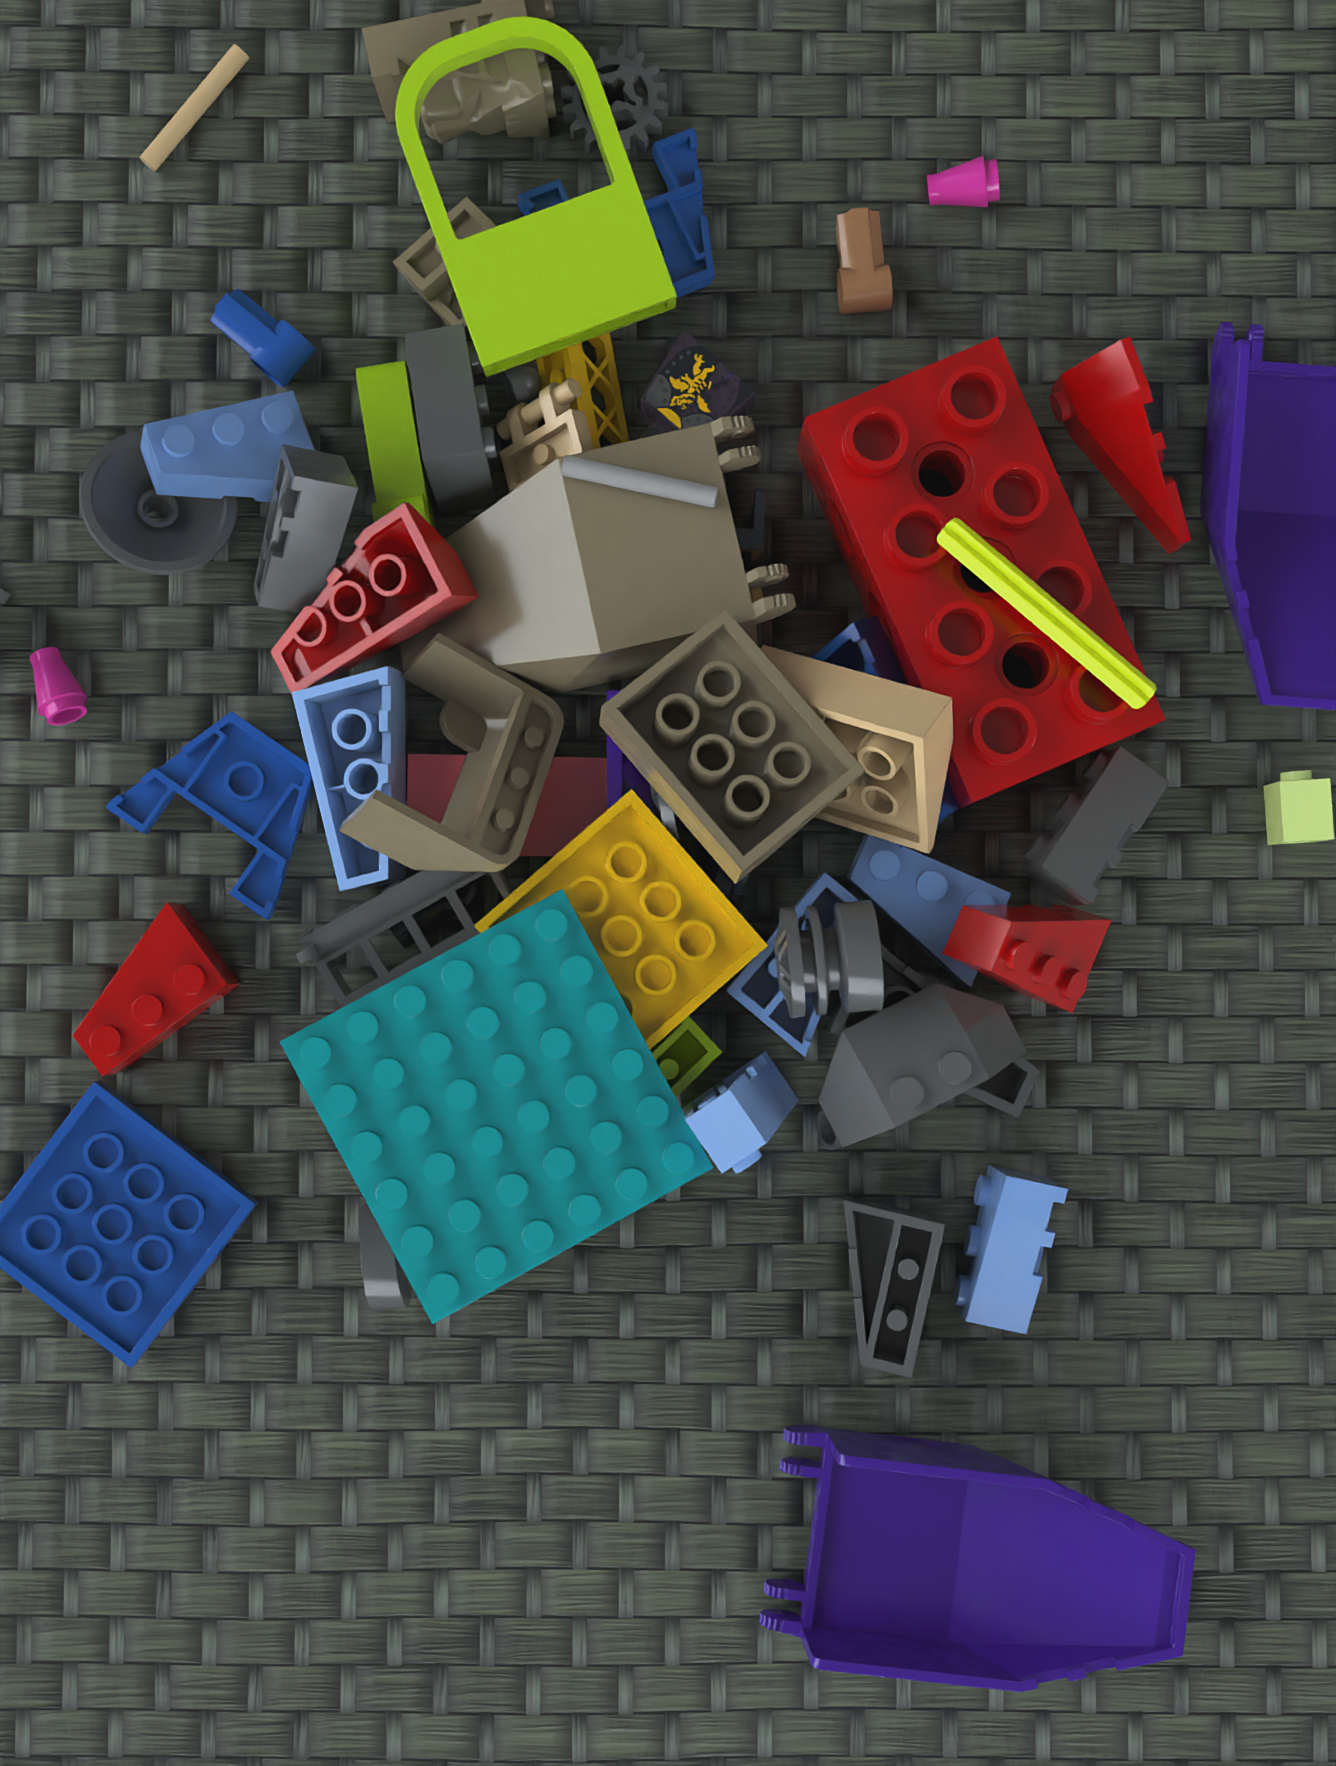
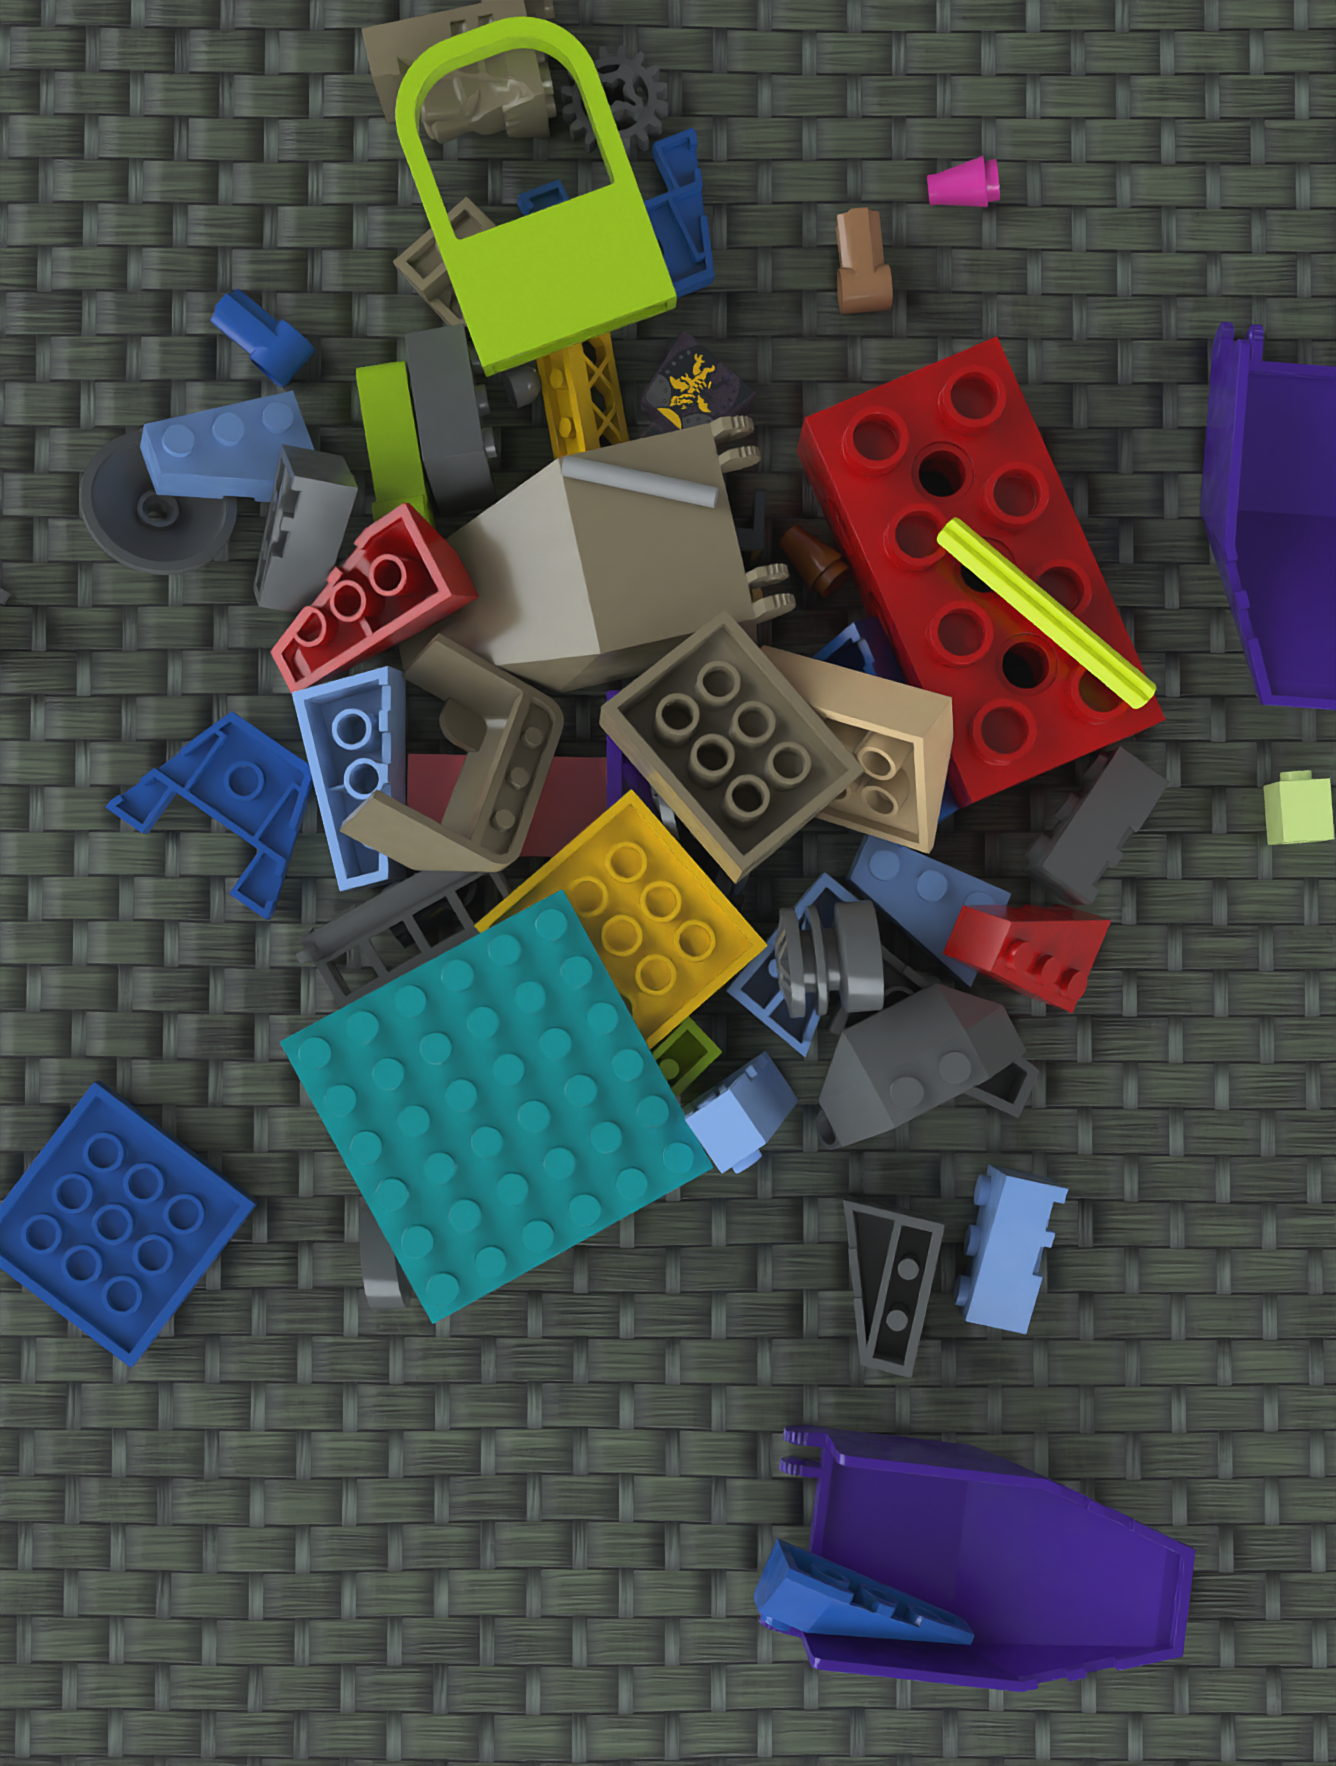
(56, 688): dark pink cone -> none
(155, 992): red wedge -> none
(194, 107): tan bar -> none
(561, 435): tan plate -> none
(816, 562): none -> dark orange cone
(834, 1600): none -> blue wedge
(1108, 421): red wedge -> none

